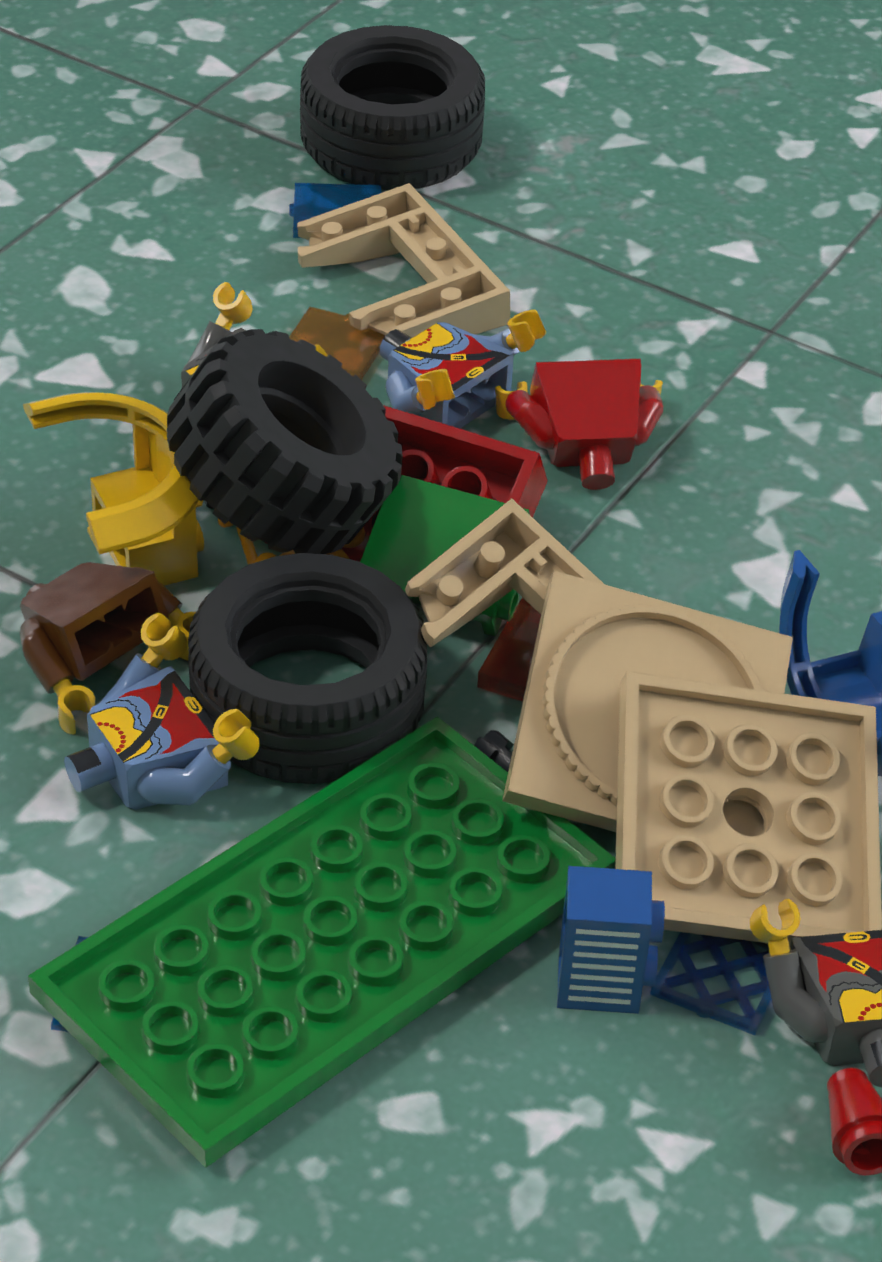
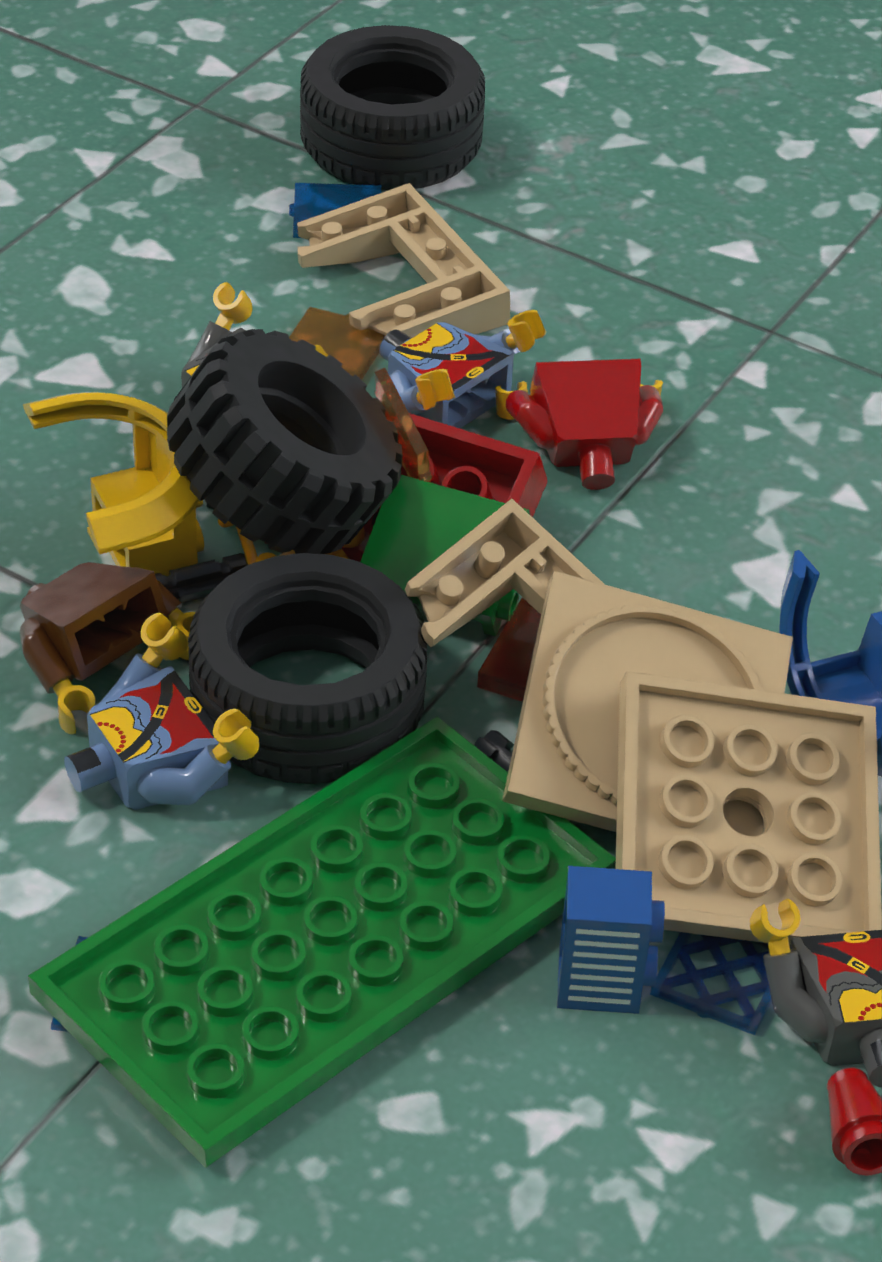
(200, 578): none -> black axle
(413, 447): none -> clear orange piece

